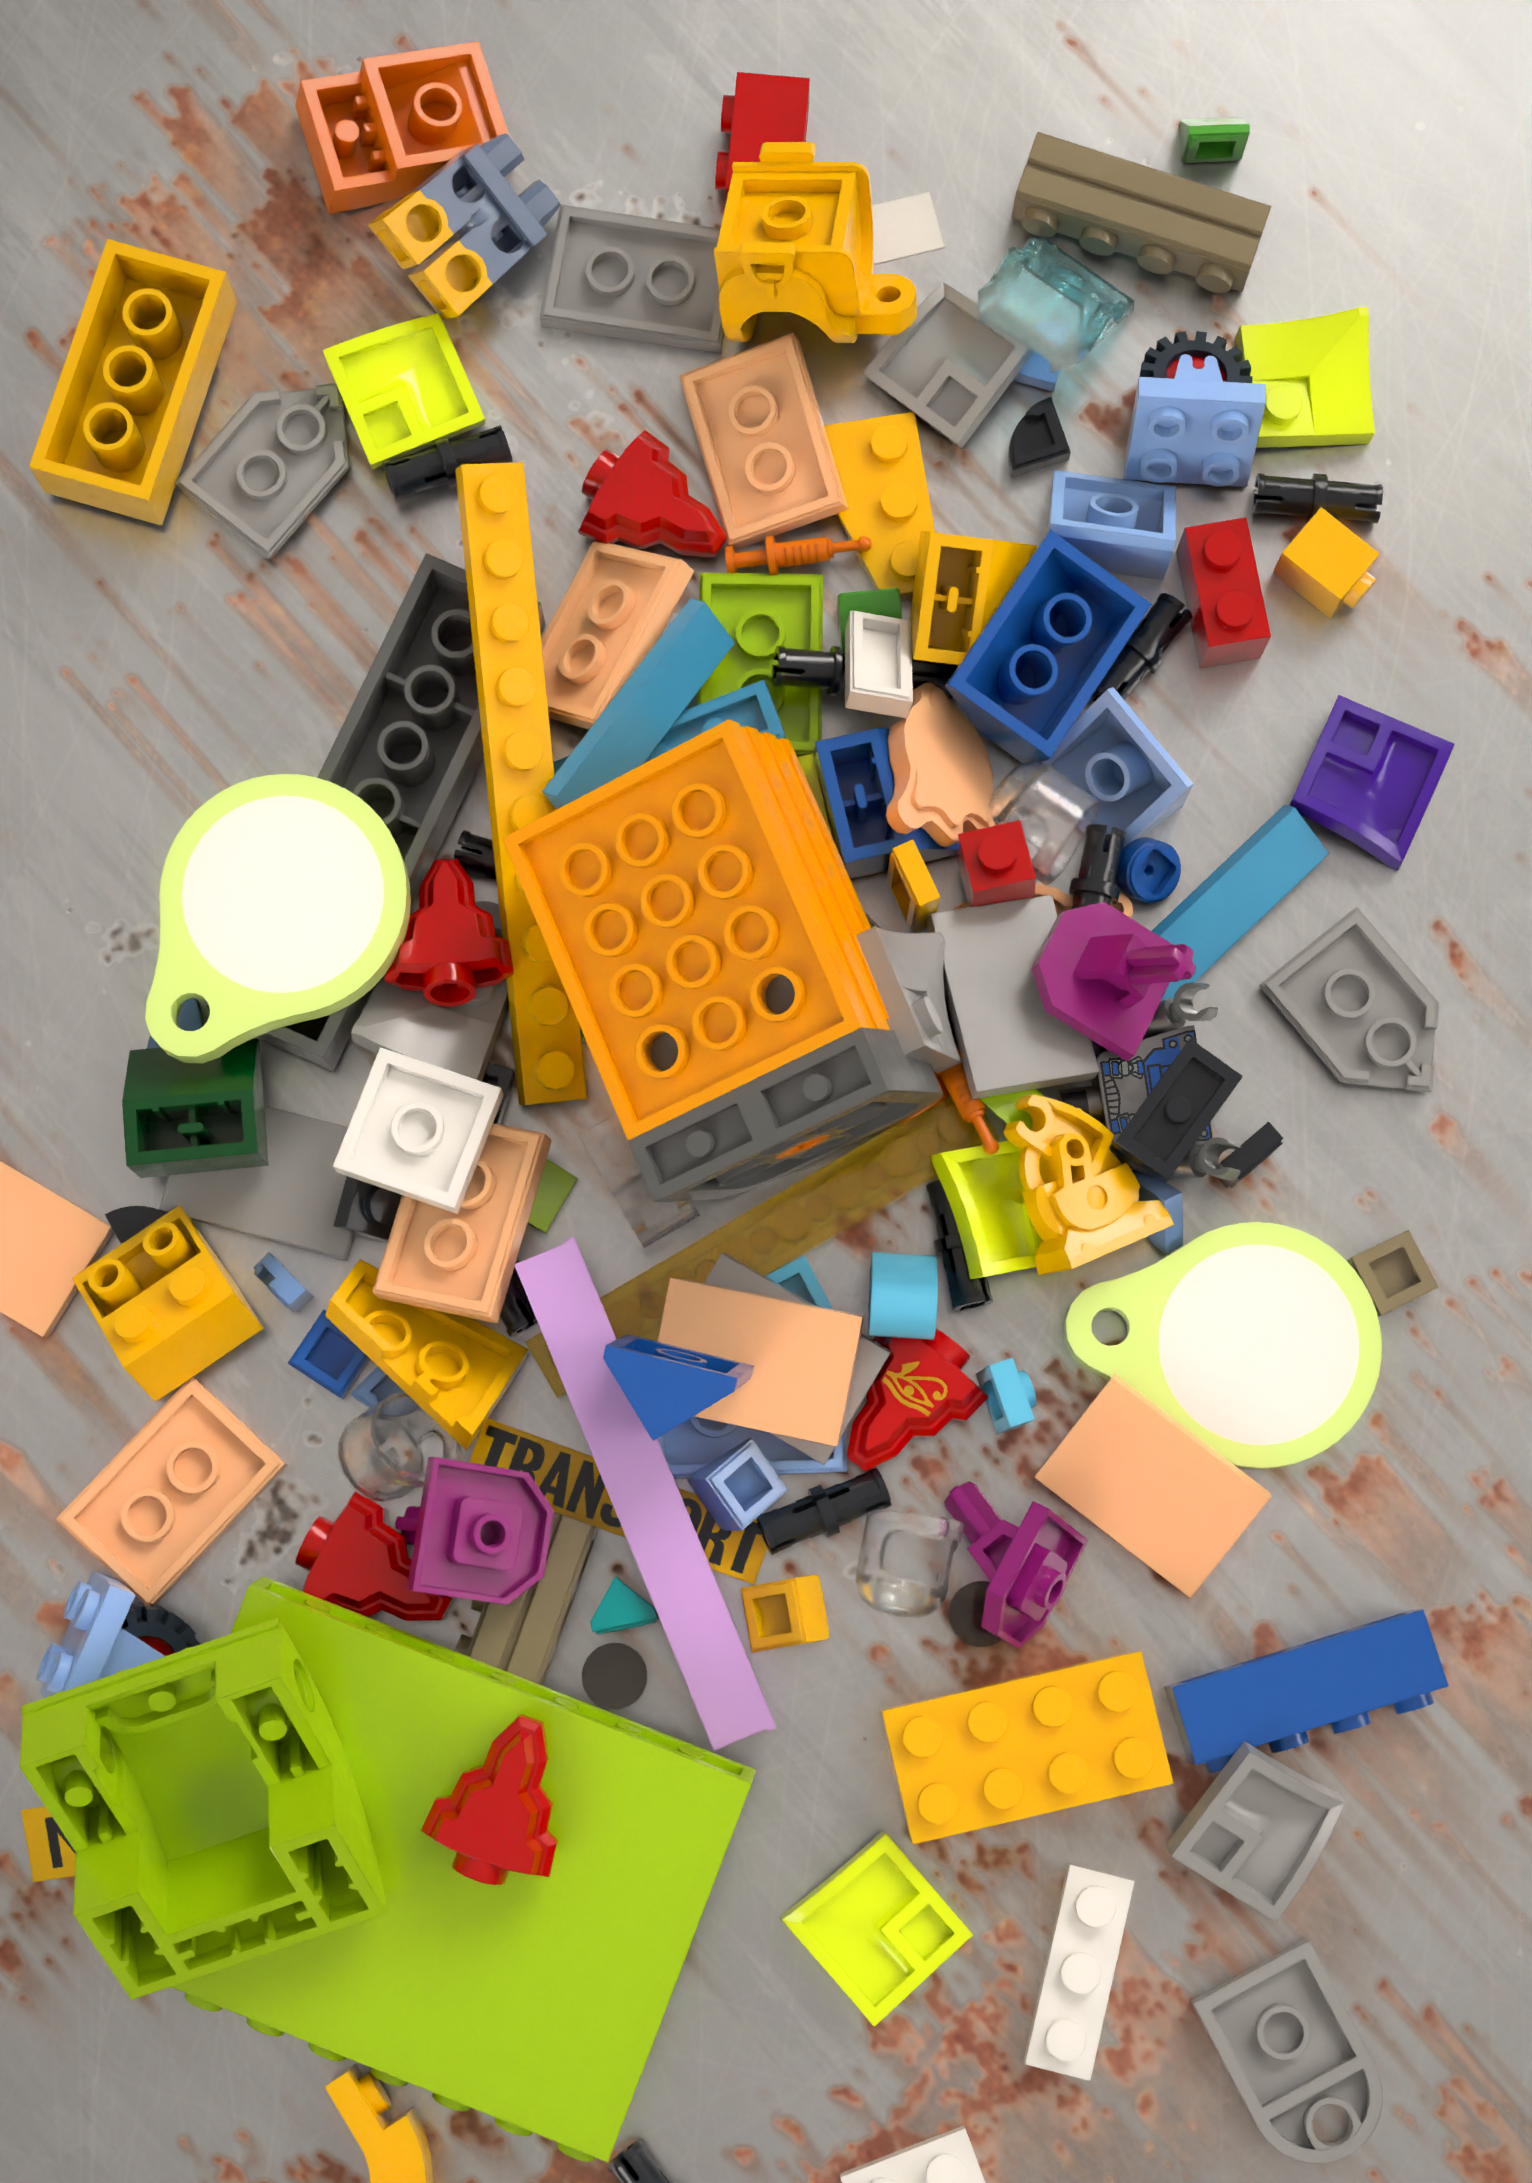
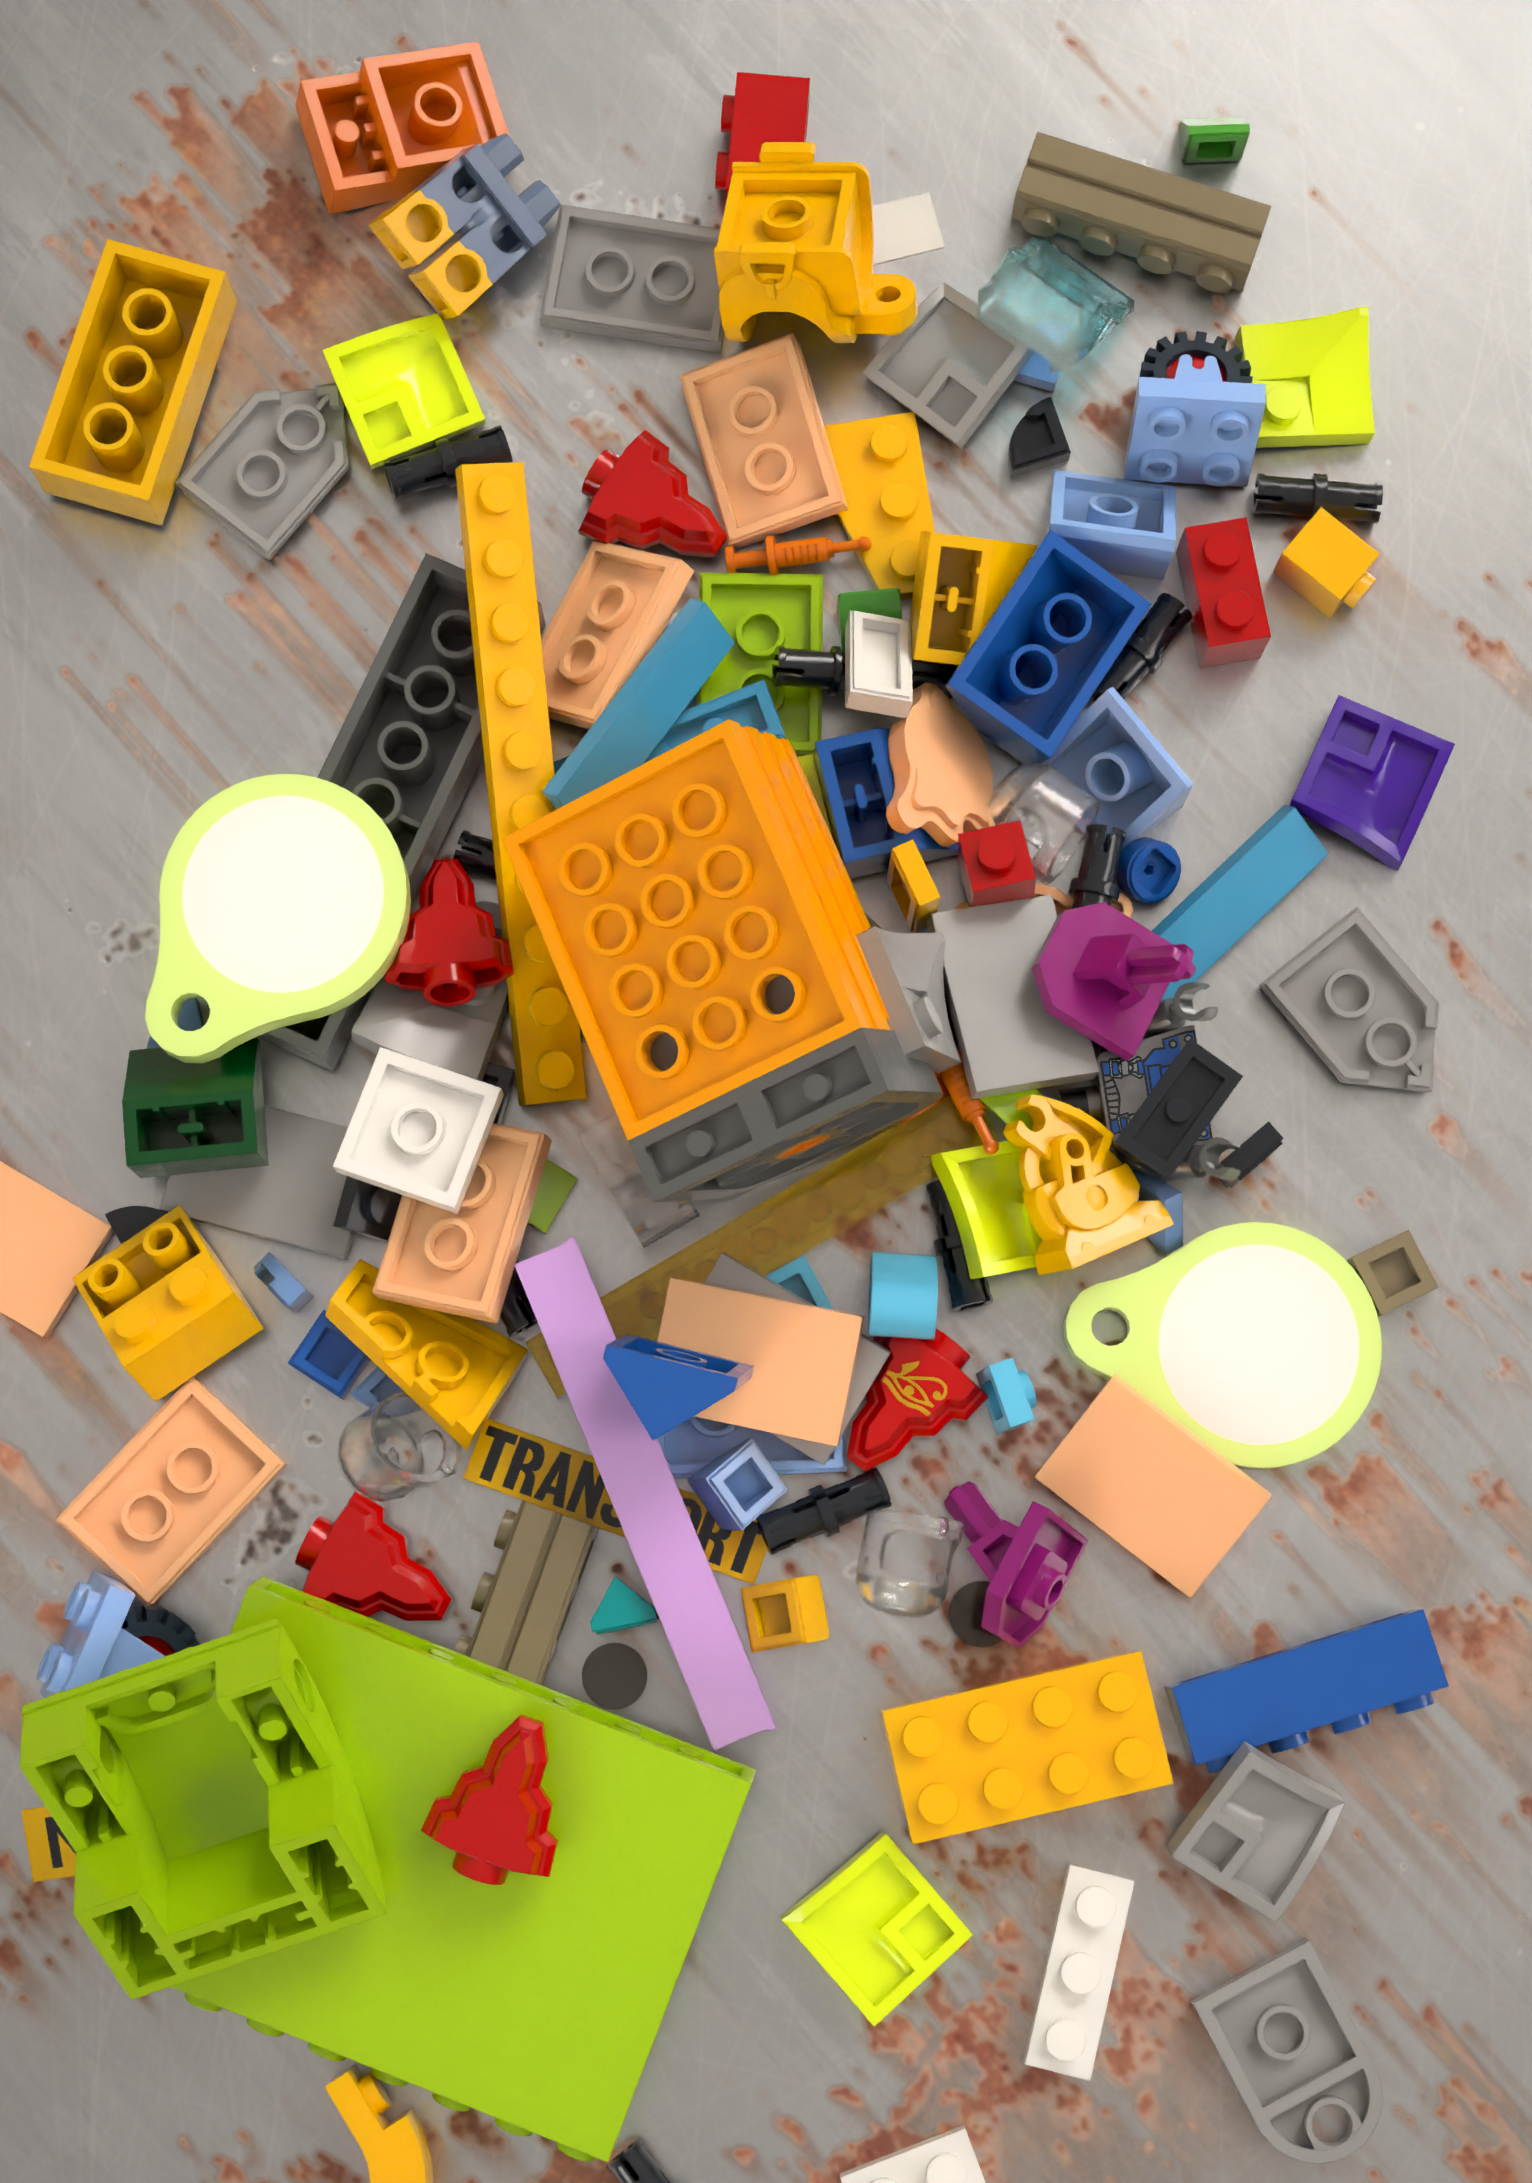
(477, 1532): magenta piece -> none

